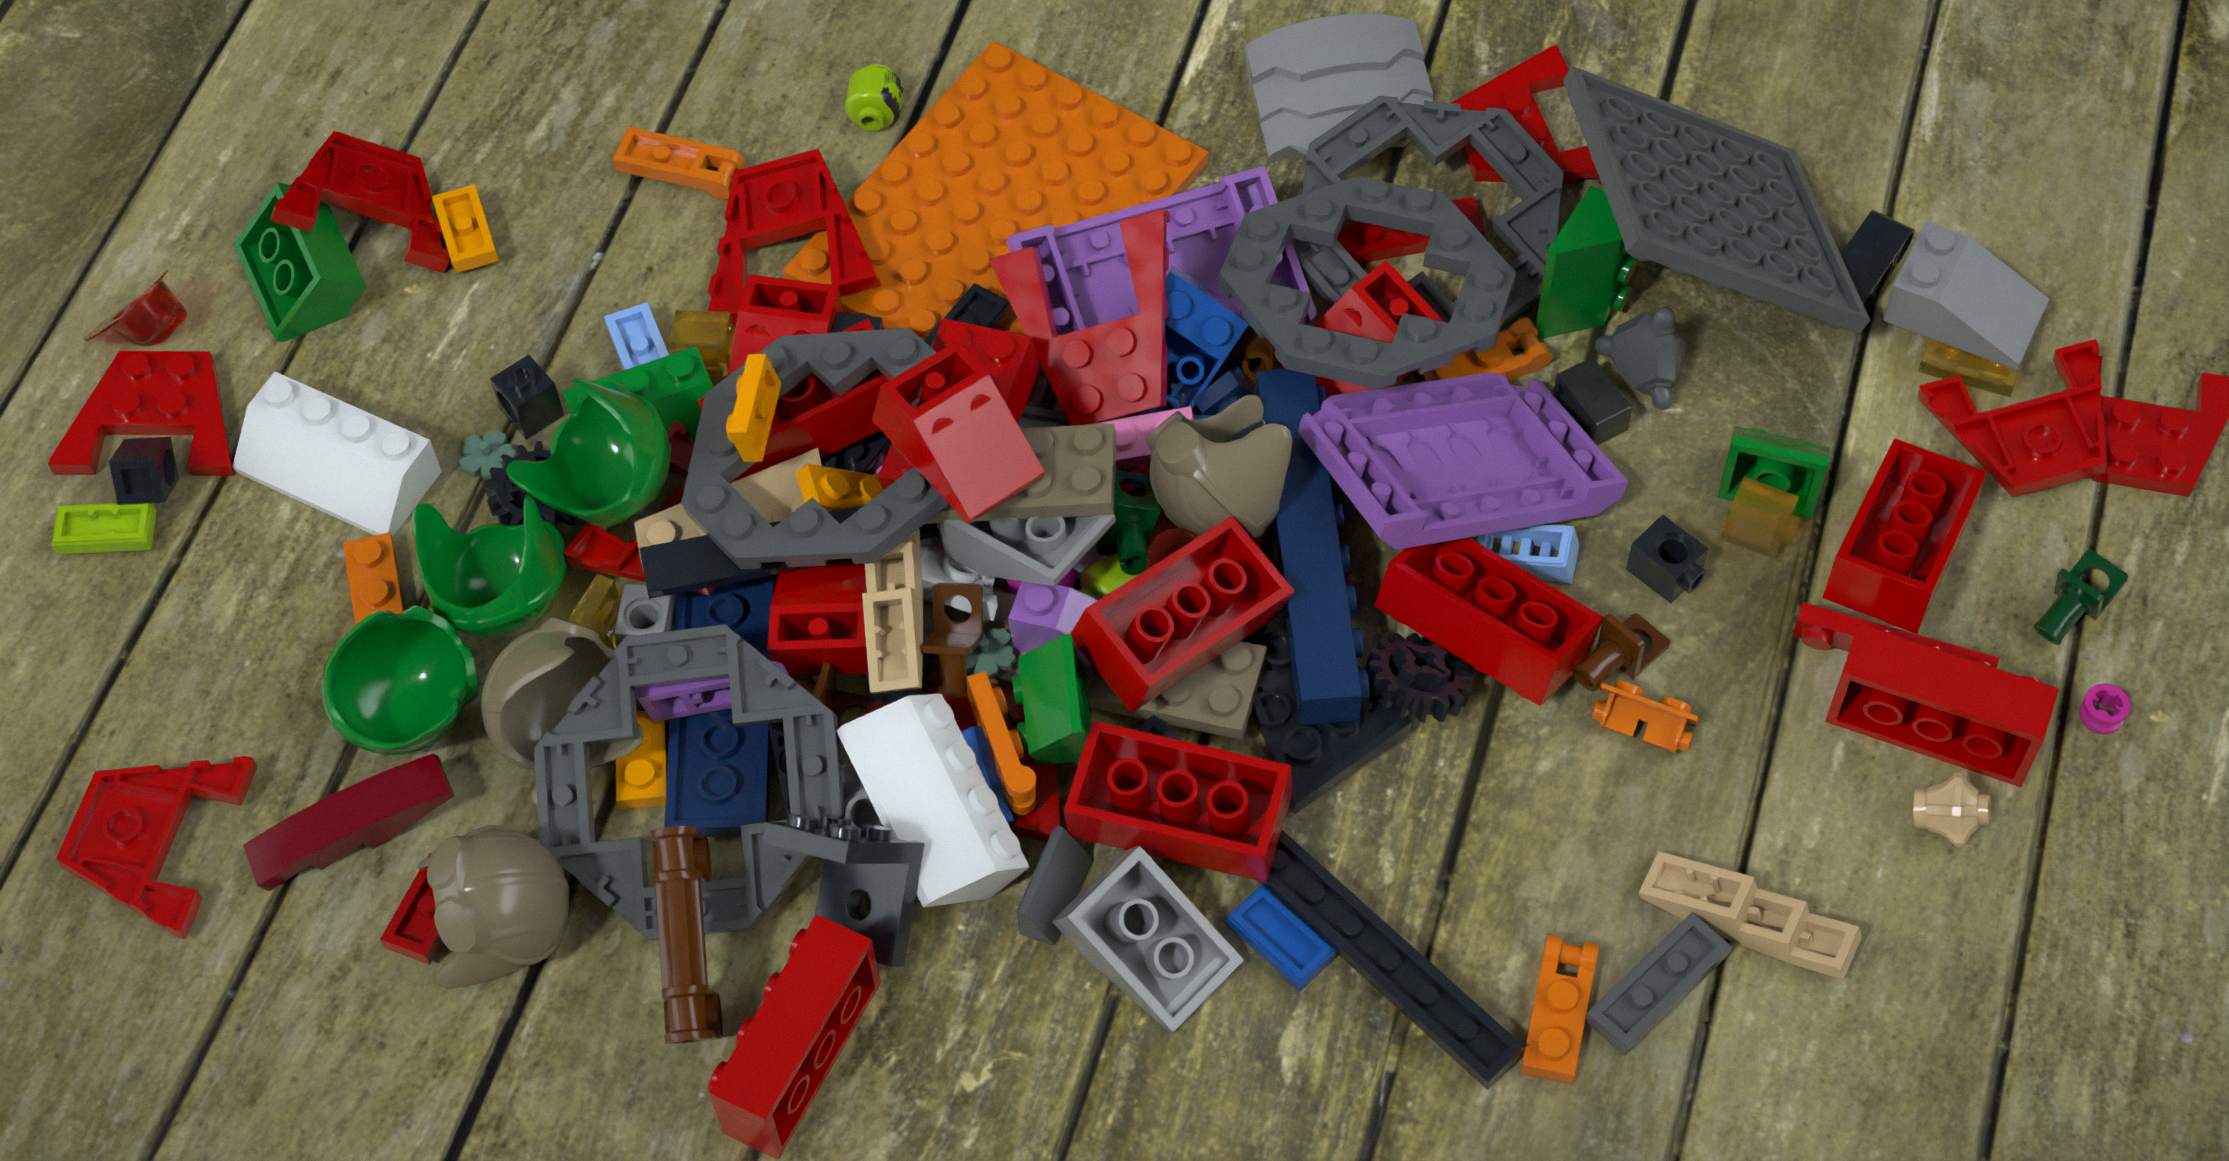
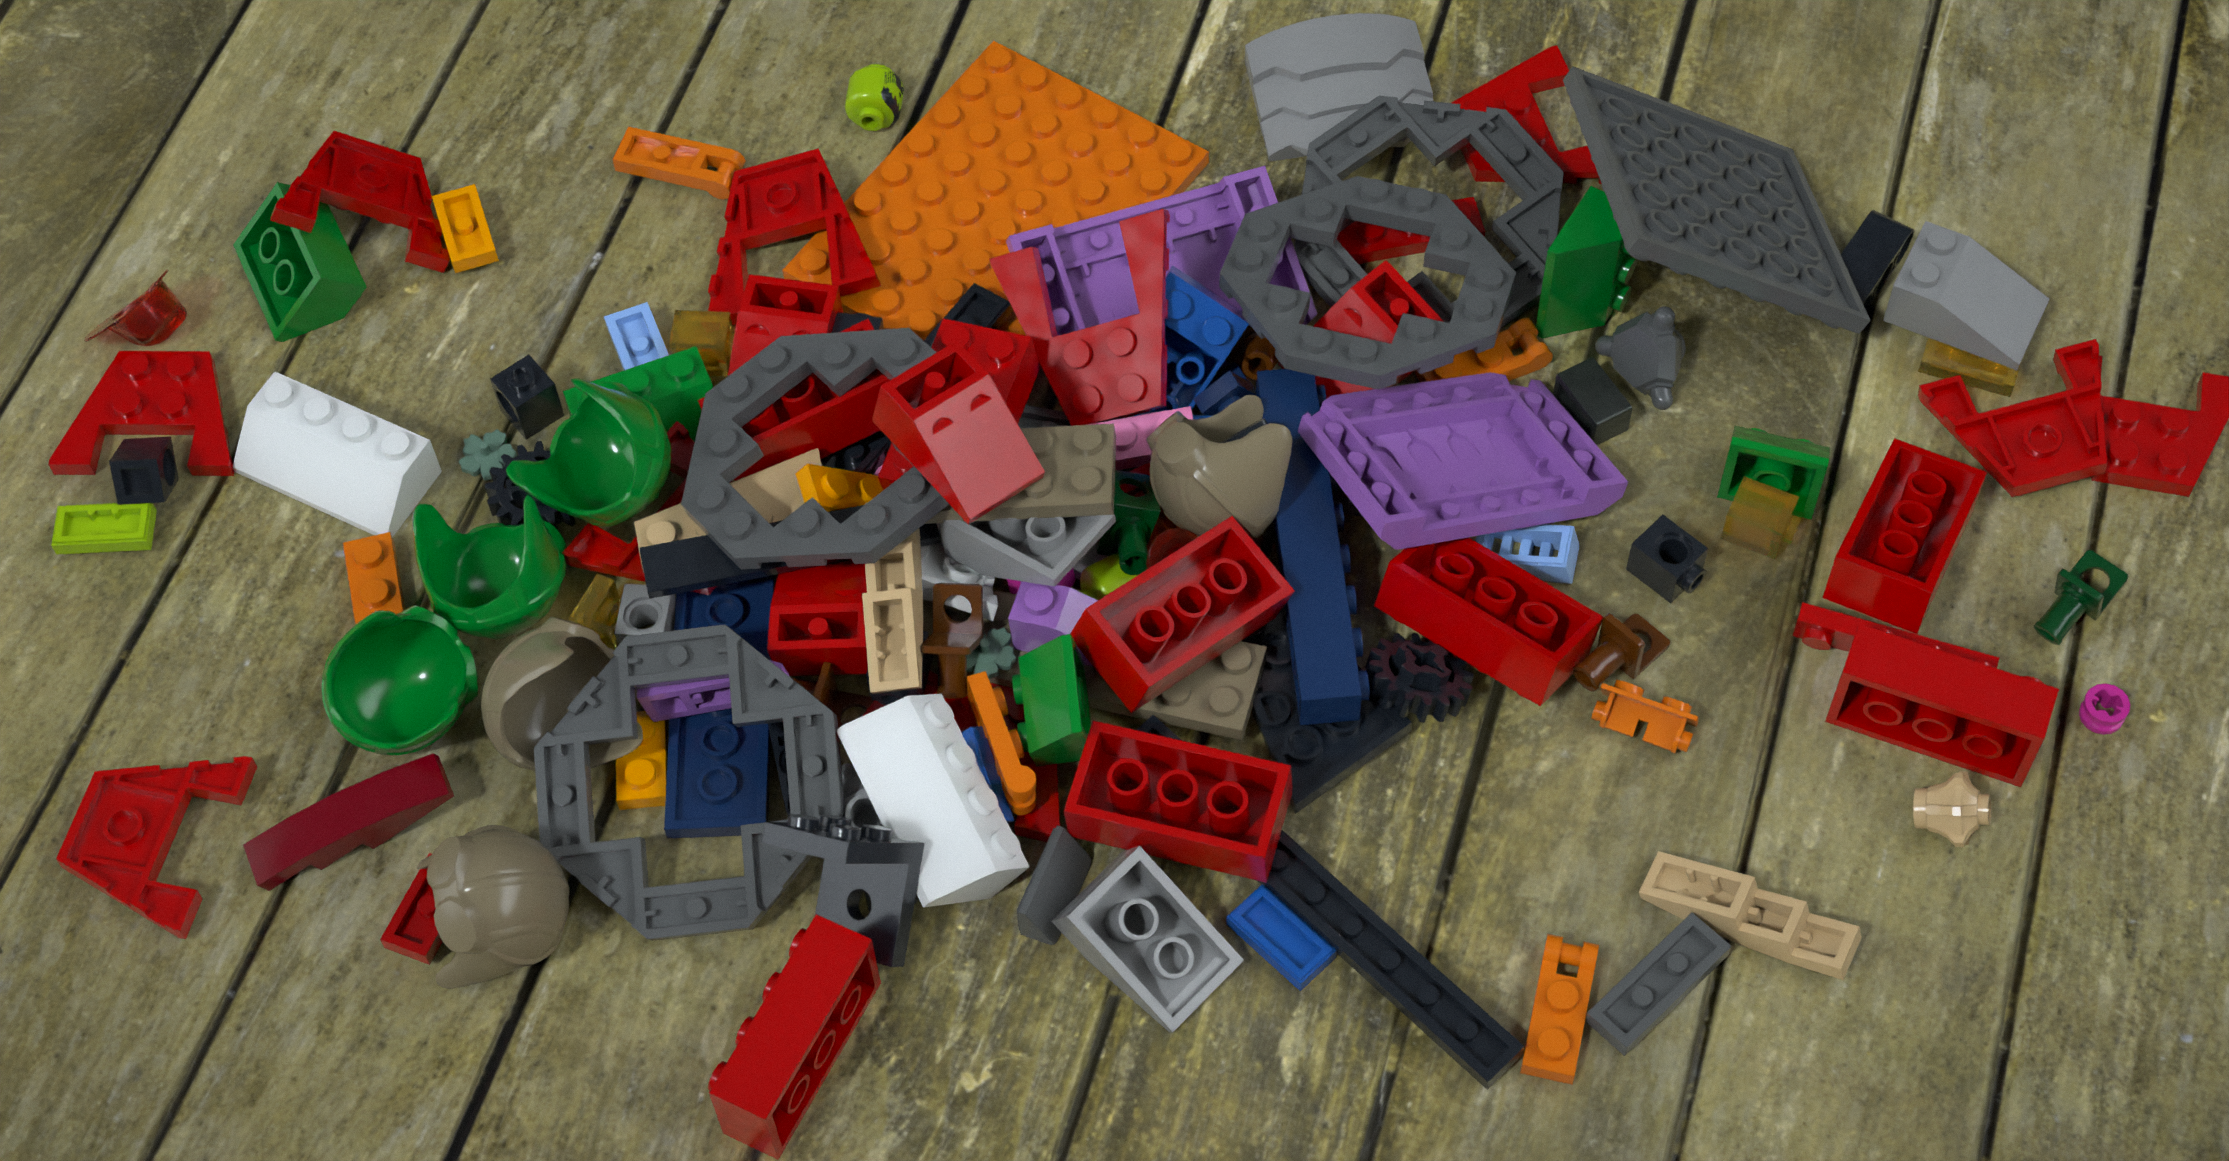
(680, 867): reddish brown piece -> none
(754, 408): light orange plate -> none

